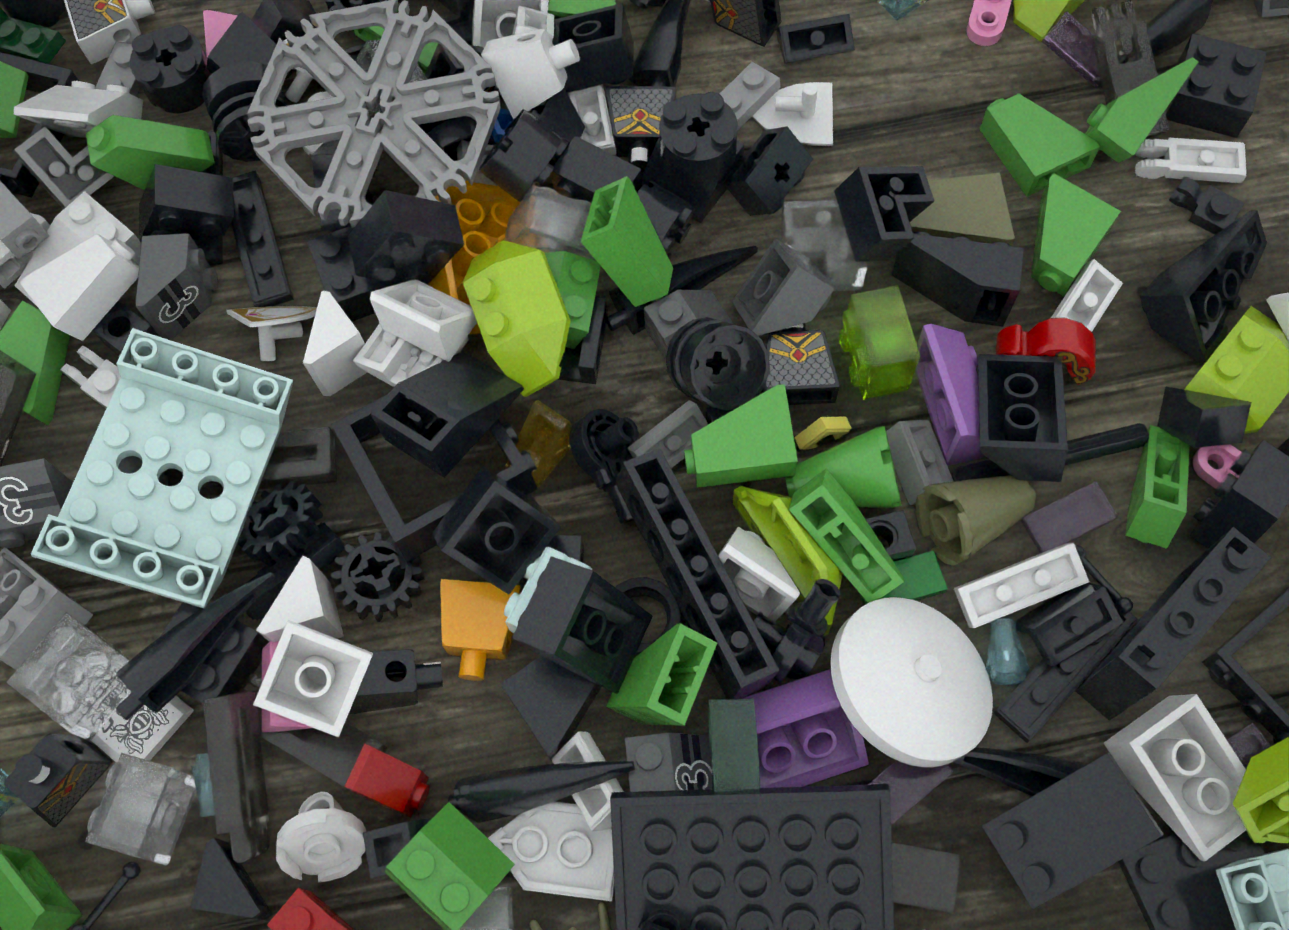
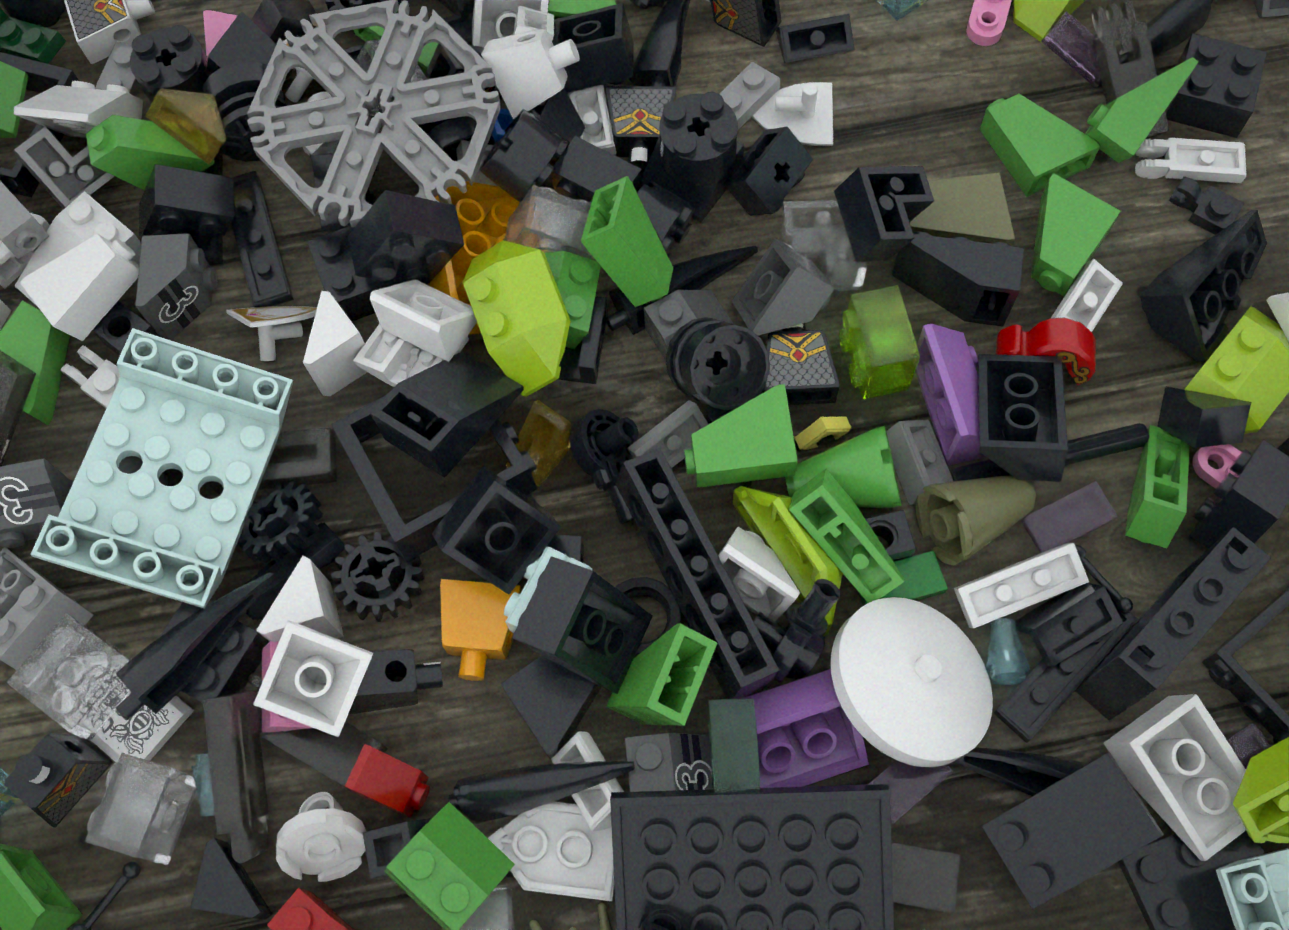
(189, 119): none -> clear yellow slope

